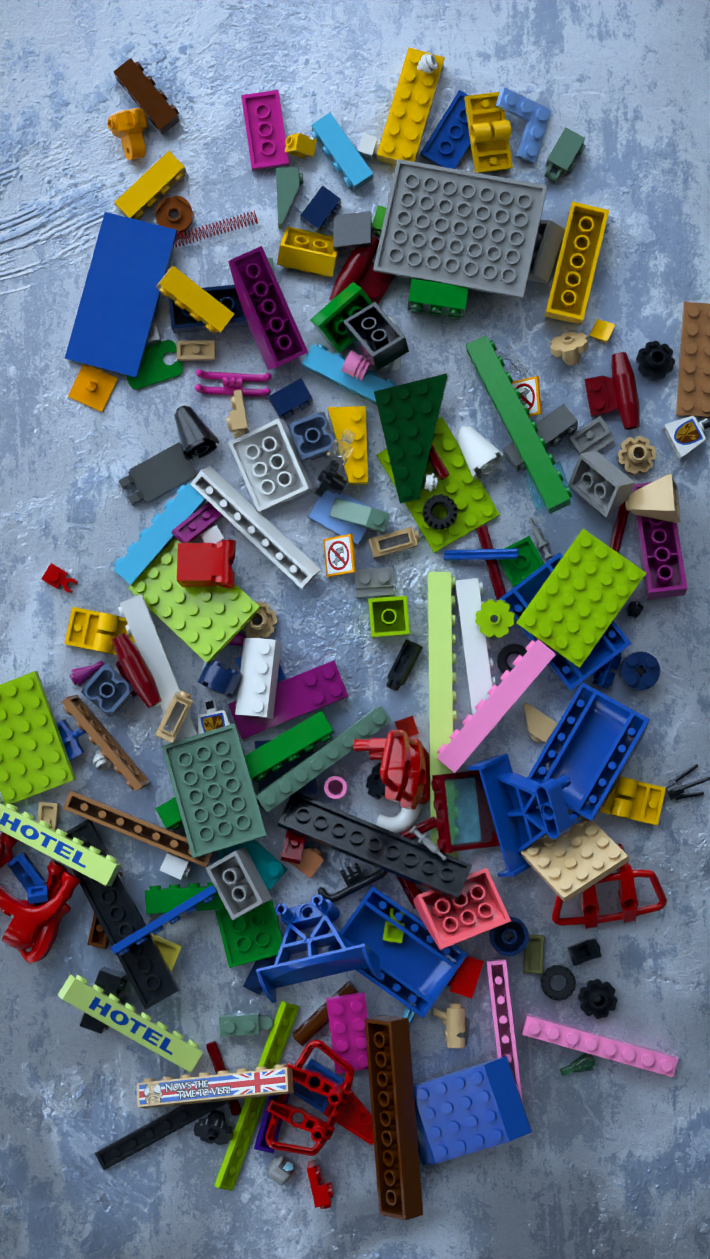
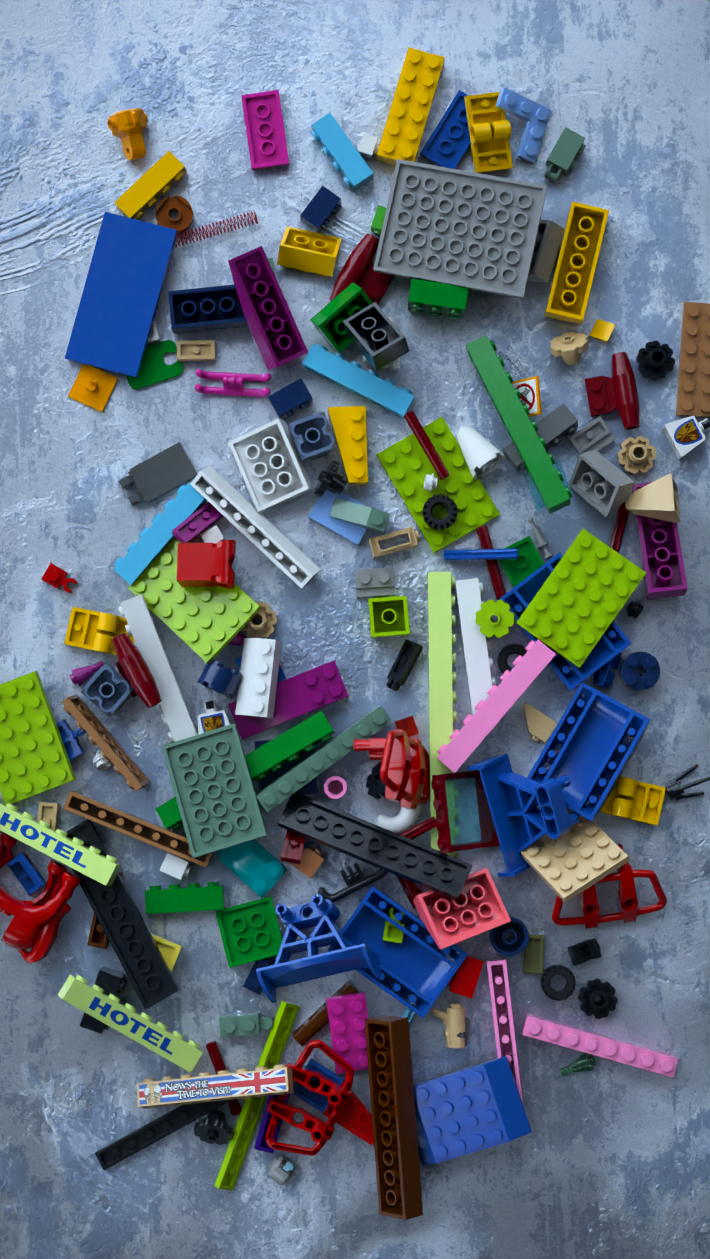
(37, 894): blue plate -> none
(146, 96): reddish brown brick -> none
(170, 917): blue plate -> none
(174, 716): tan window -> none
(194, 434): black cone -> none
(195, 300): yellow wedge -> none
(238, 419): tan plate -> none
(238, 883): light grey brick -> none
(288, 187): sand green slope -> none
(300, 145): yellow window -> none
(321, 1189): red plate -> none
(339, 555): piece -> none
(341, 450): clear plate -> none
(352, 231): tile -> none
(356, 365): bright pink piece -> none
(409, 425): dark green wing -> none
(427, 63): white plate -> none
(427, 842): light grey piece -> none

